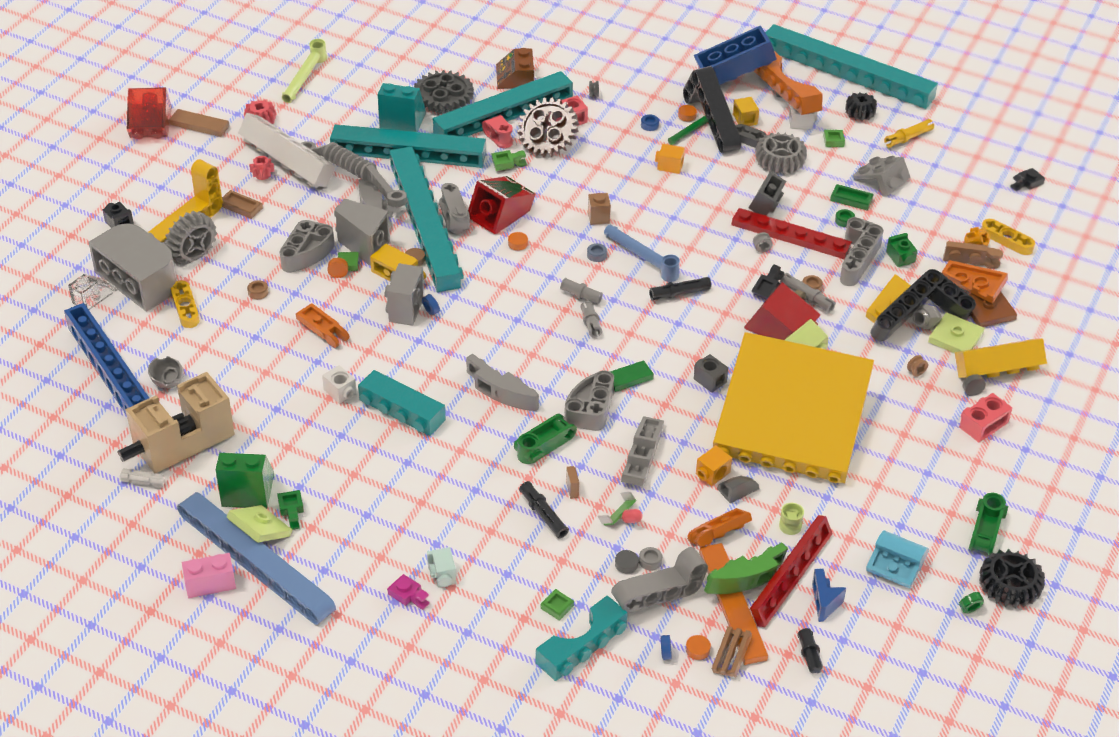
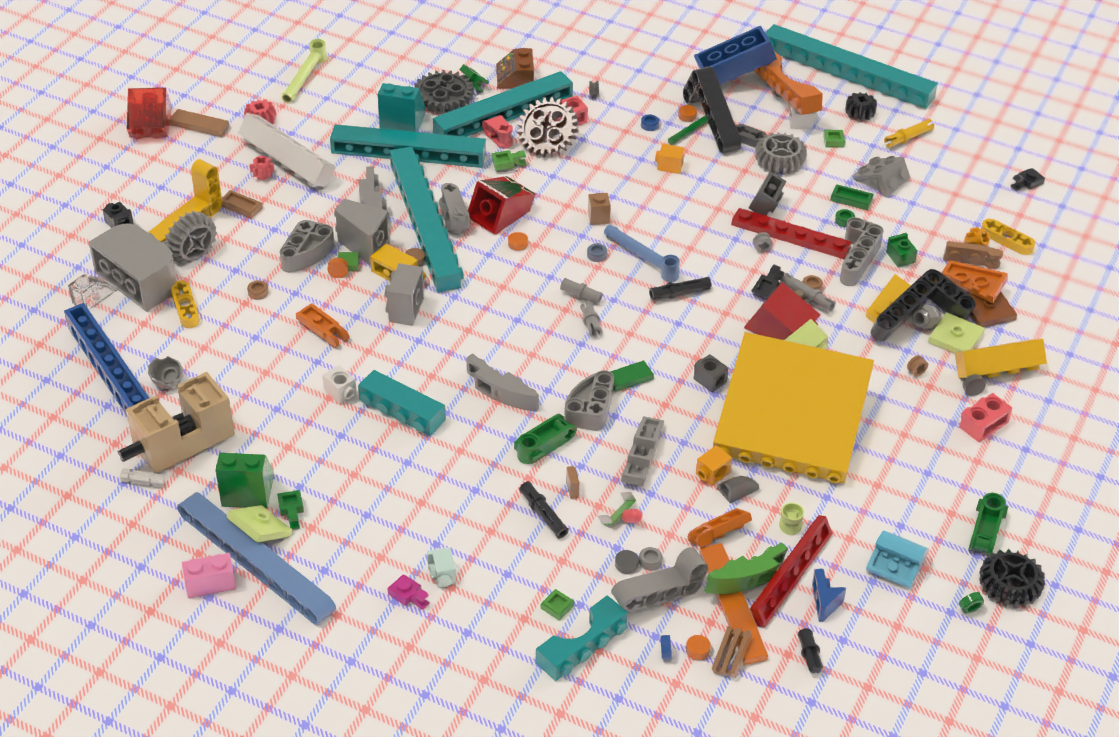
(361, 168): light grey piece -> none
(430, 304): blue tile -> none
(474, 77): none -> green plate
(745, 111): yellow brick -> none

